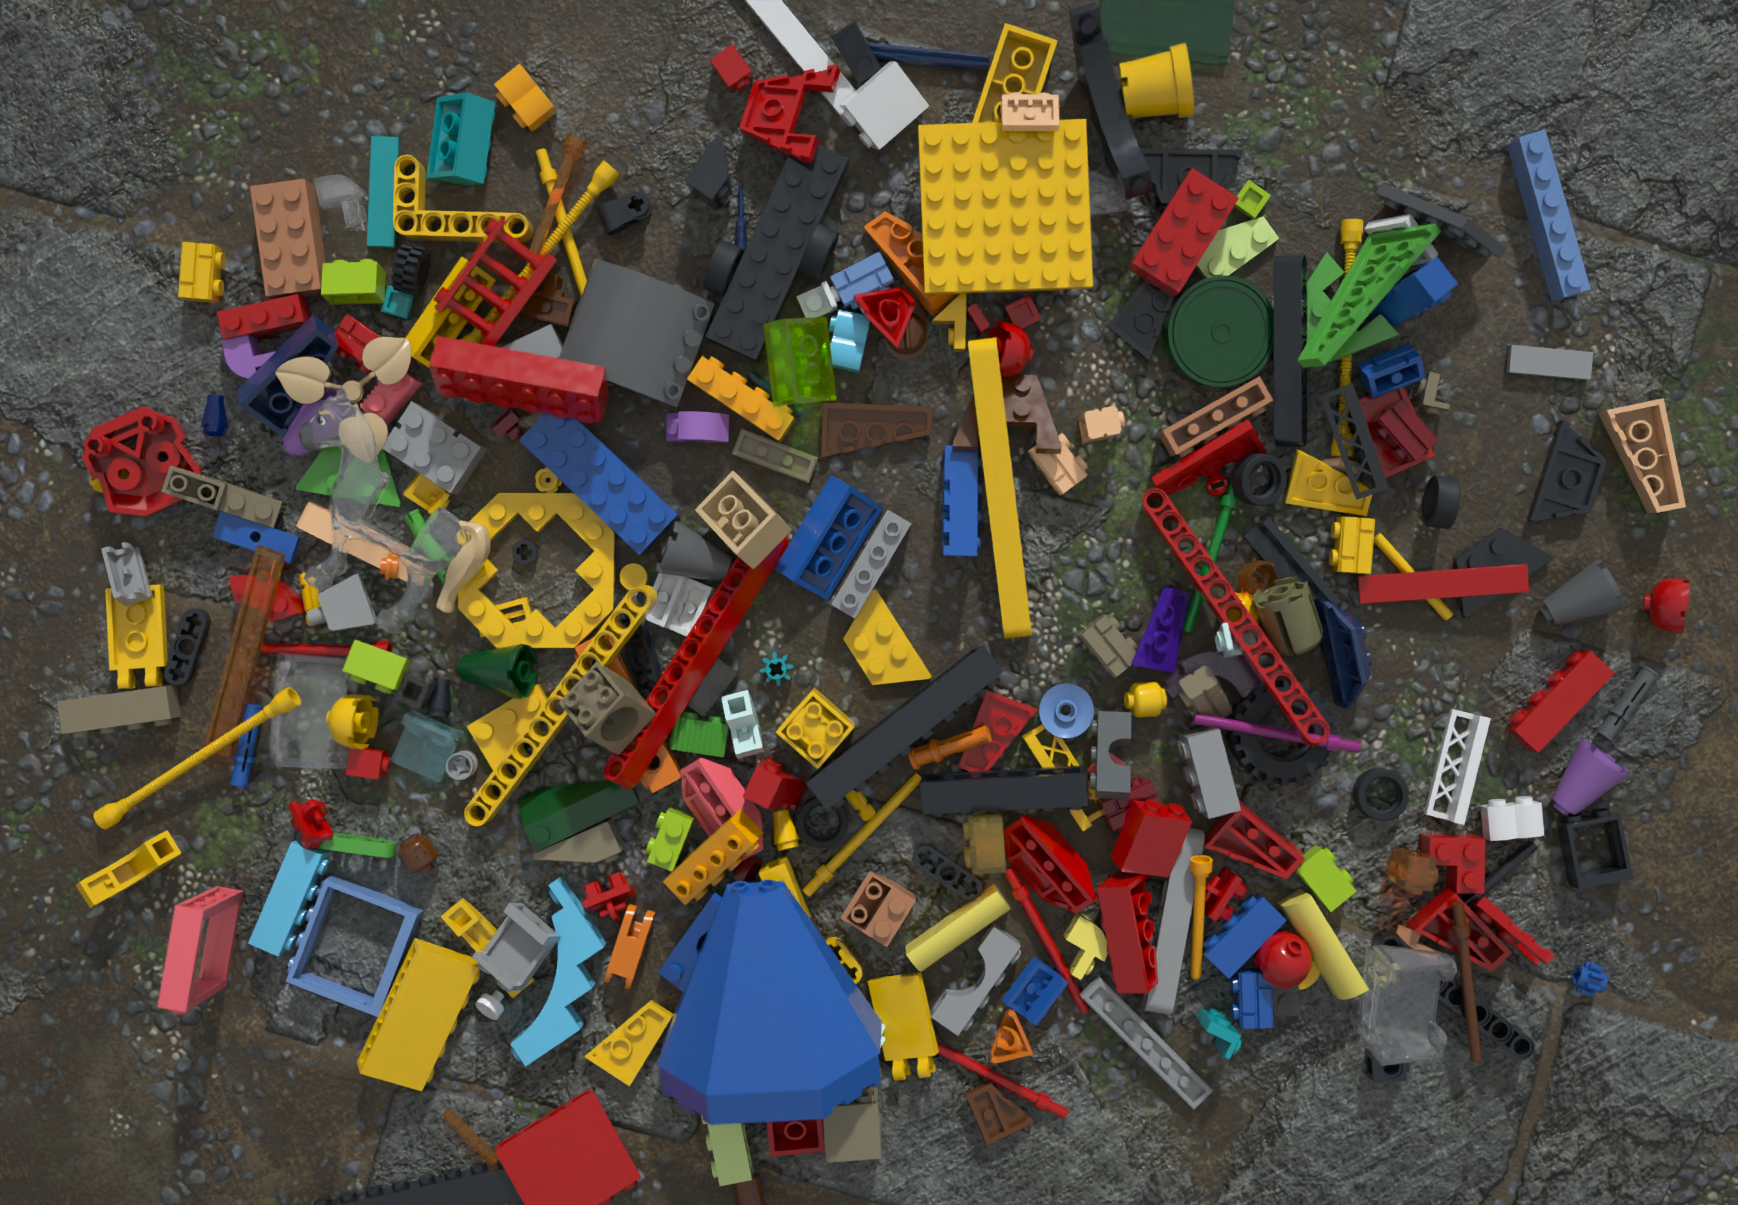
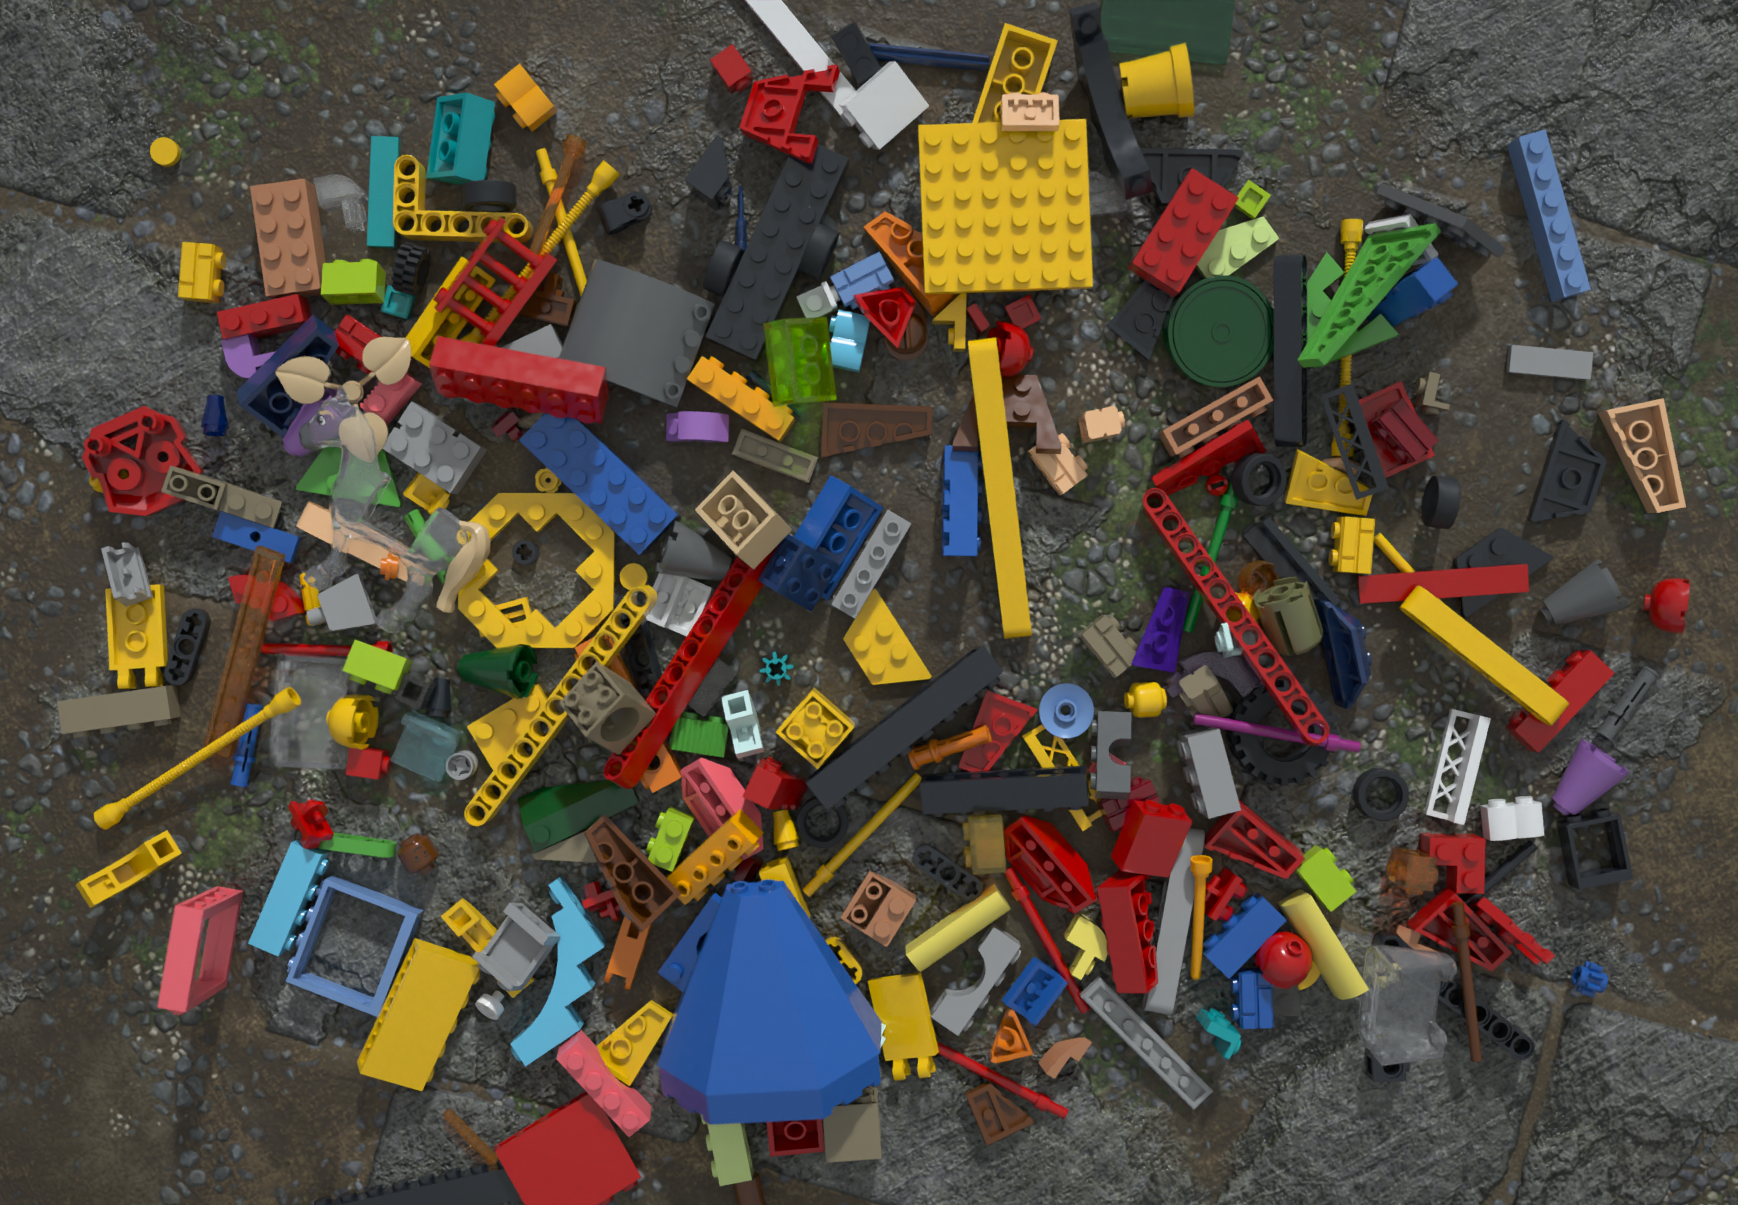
(165, 152): none -> yellow tile
(489, 196): none -> black tyre
(586, 1066): none -> coral arch
(633, 879): none -> reddish brown wedge
(798, 572): none -> dark blue bracket
(858, 802): yellow axle -> none
(1060, 1052): none -> nougat slope
(1391, 371): blue brick -> none
(1484, 655): none -> yellow beam

